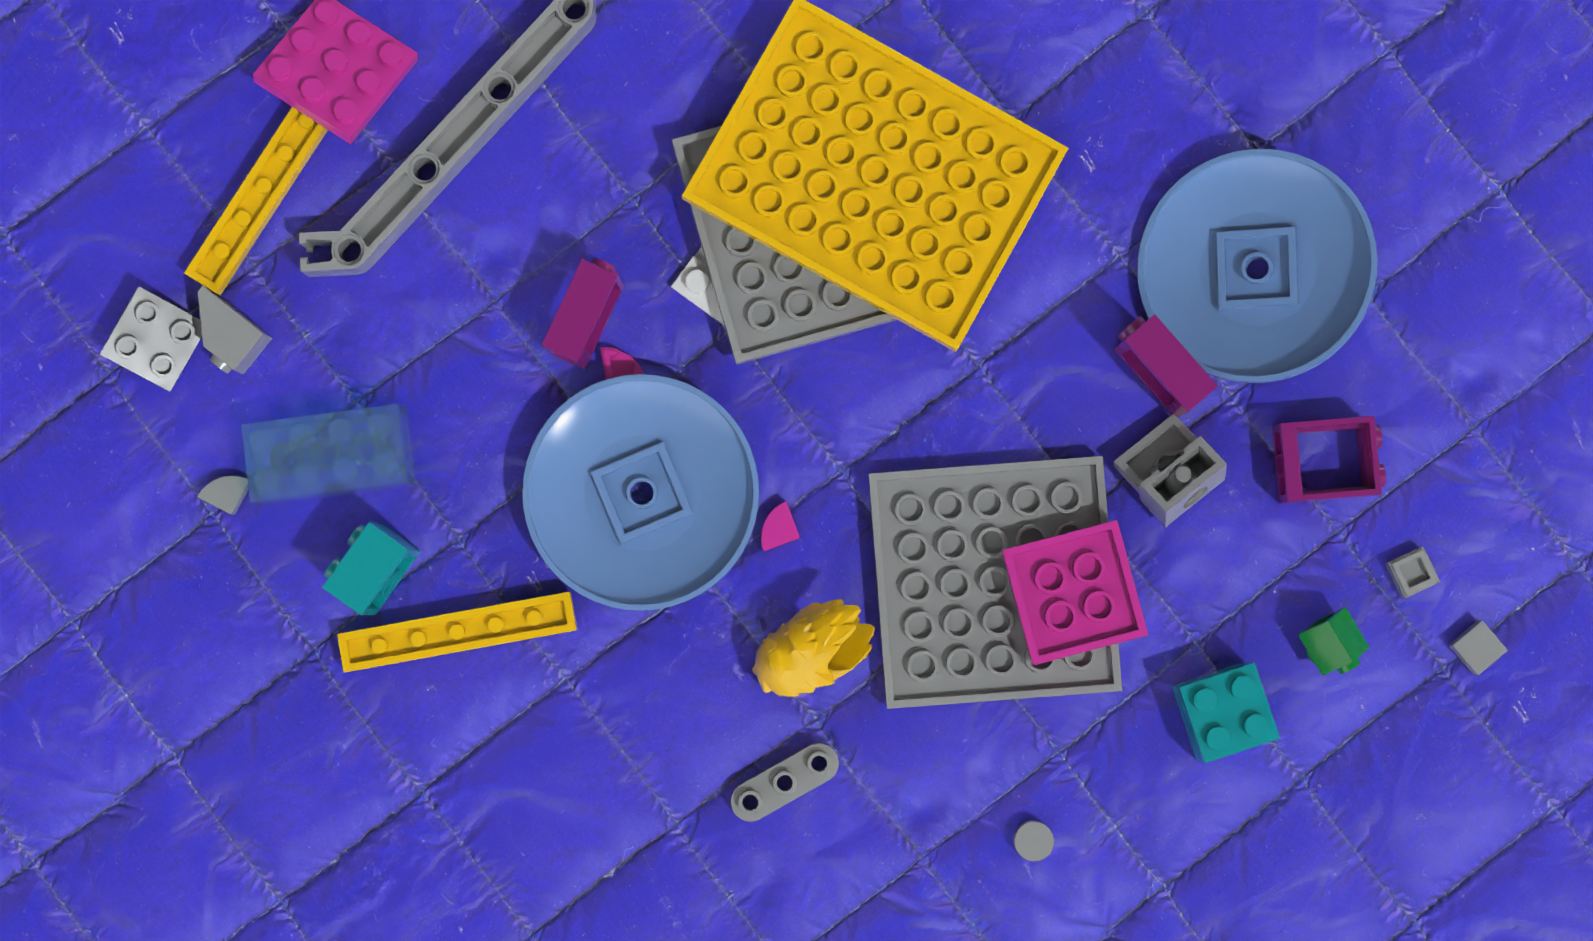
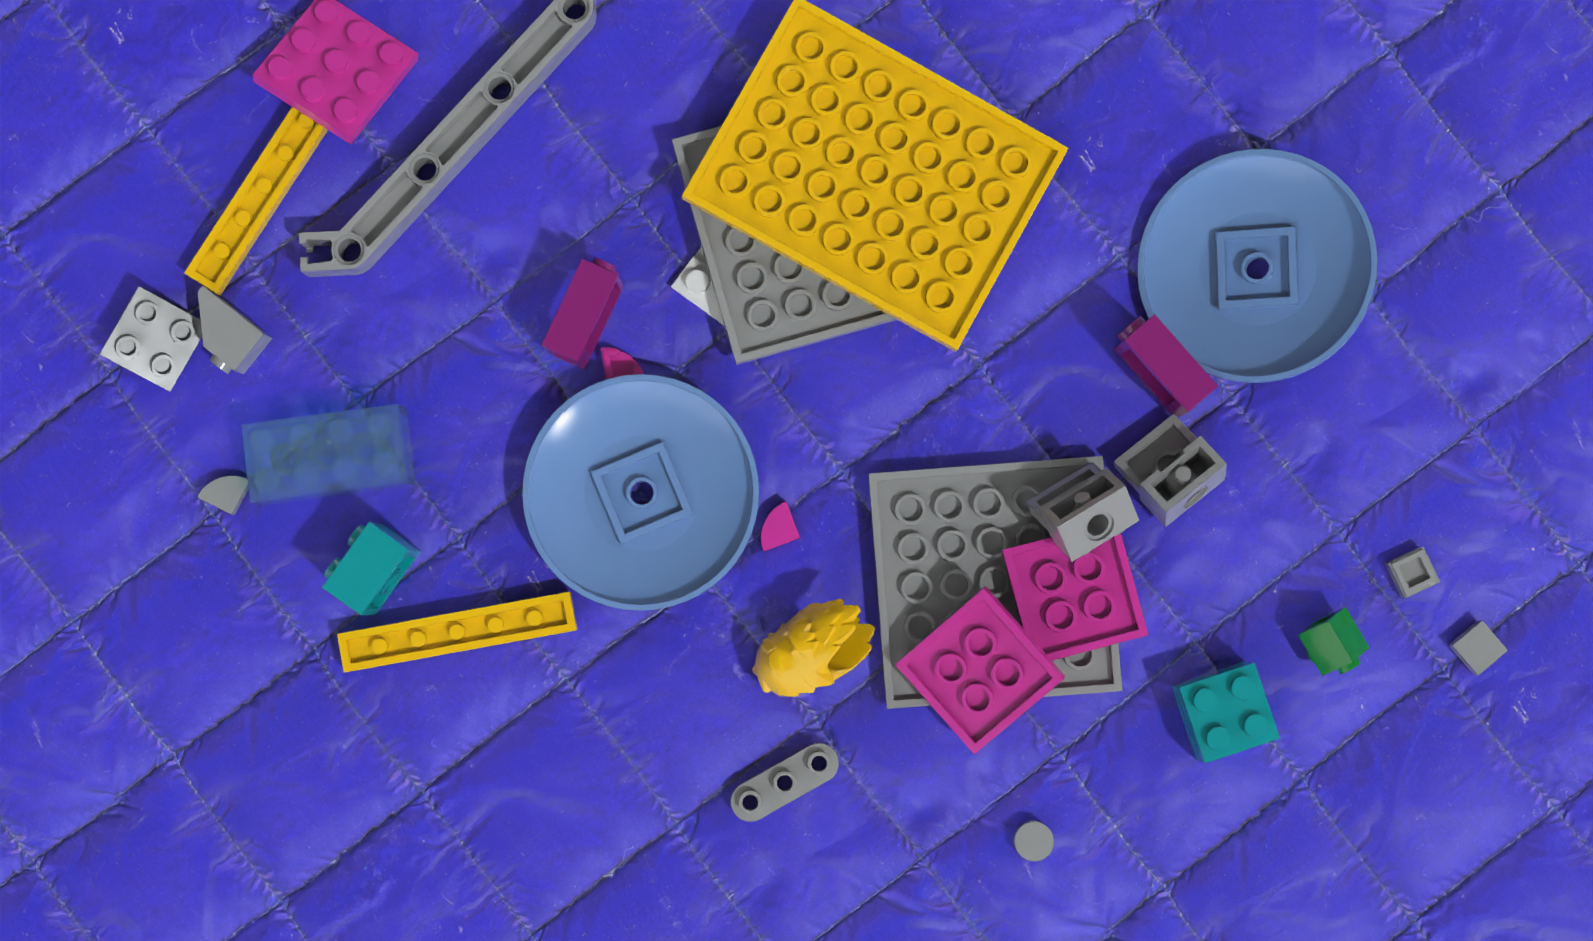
(980, 670): none -> dark pink plate
(1084, 510): none -> light grey brick
(1288, 462): magenta window -> none

